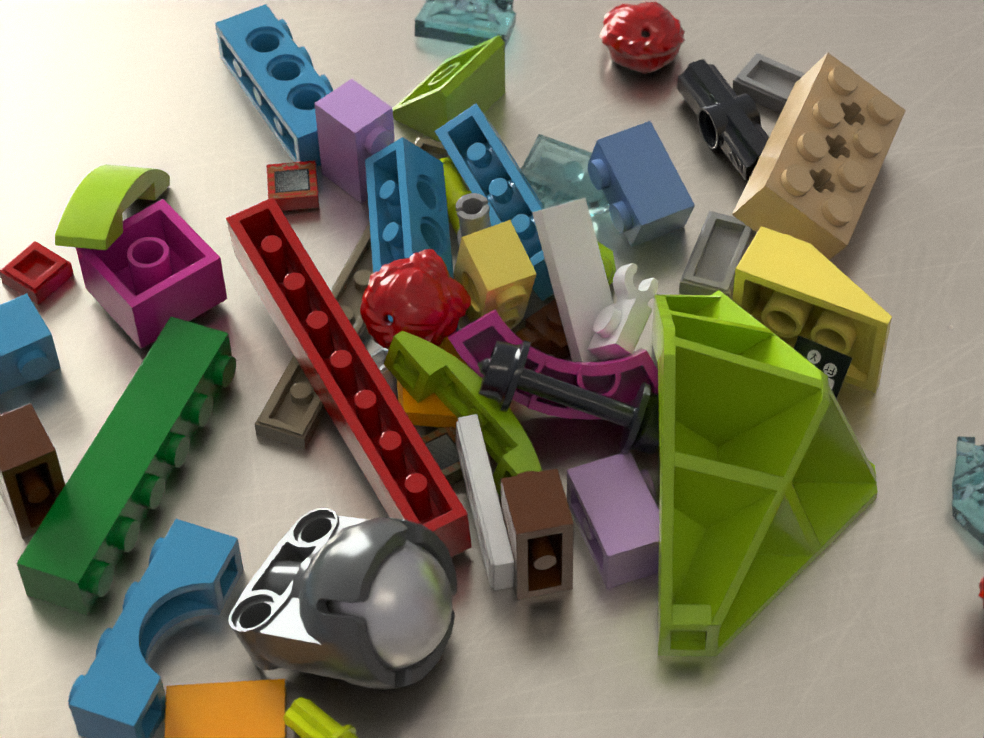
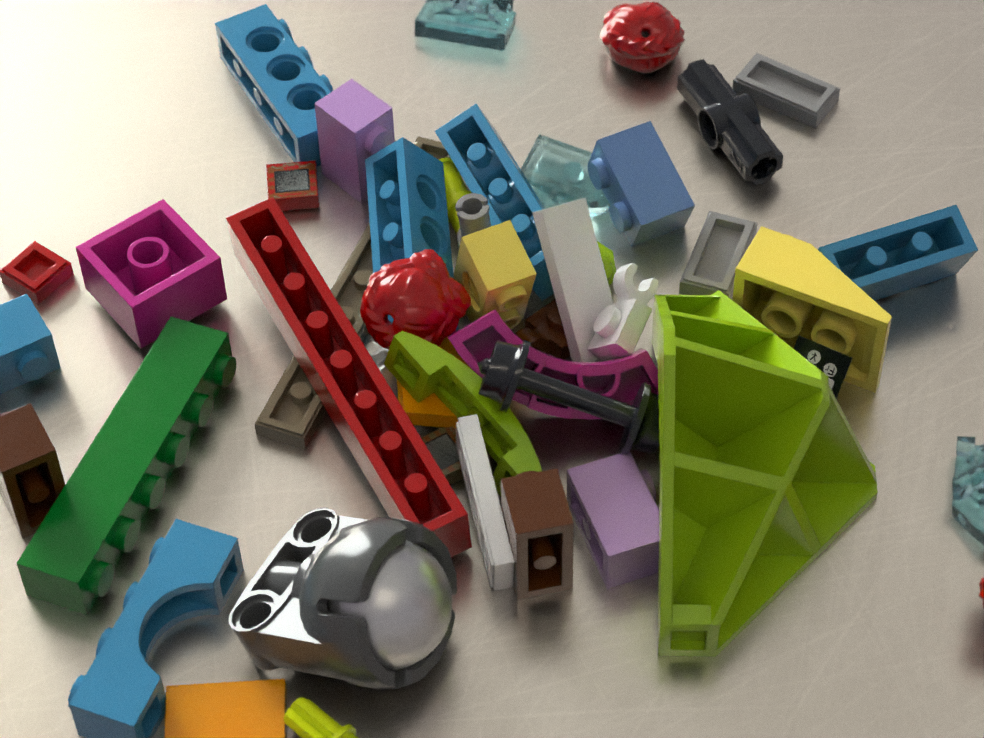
(96, 207): lime slope -> none
(454, 87): lime slope -> none
(821, 158): tan brick -> none
(905, 253): none -> dark azure brick

